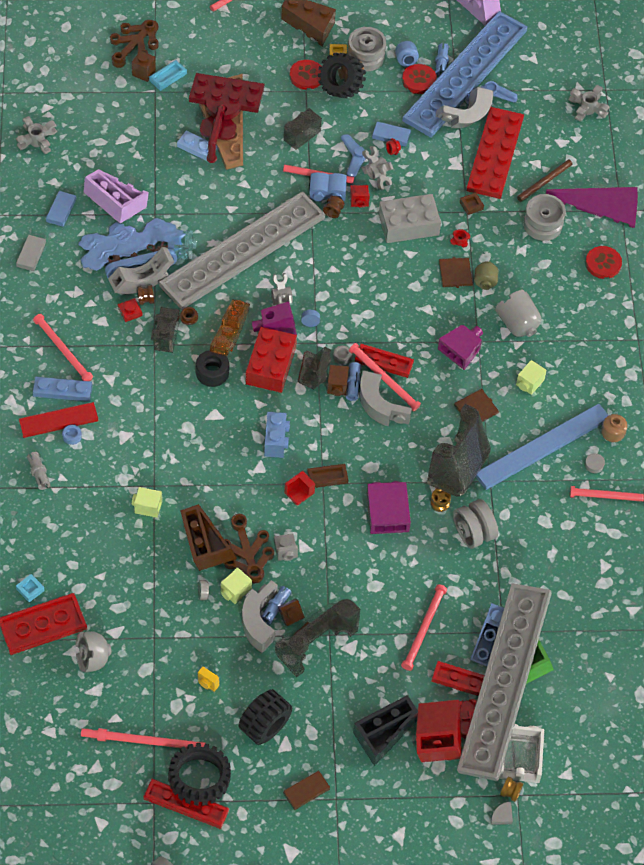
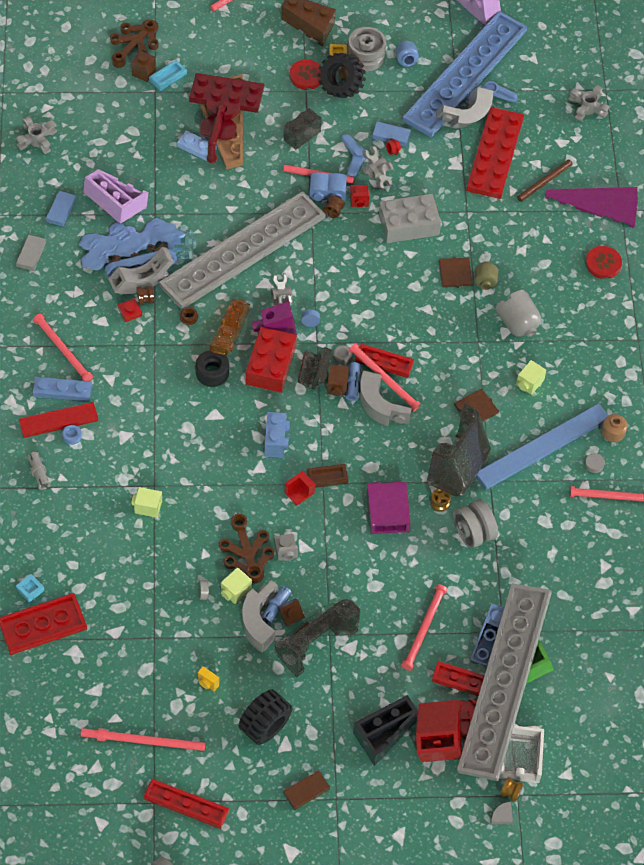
(93, 651): light grey cylinder -> none
(166, 329): clear smoke brick -> none
(199, 753): black tyre -> none
(205, 541): reddish brown wedge -> none
(418, 78): red tile -> none
(442, 58): medium blue pin -> none
(460, 238): red plate -> none
(461, 345): magenta torso -> none
(471, 203): reddish brown plate -> none
(544, 217): light grey wheel -> none

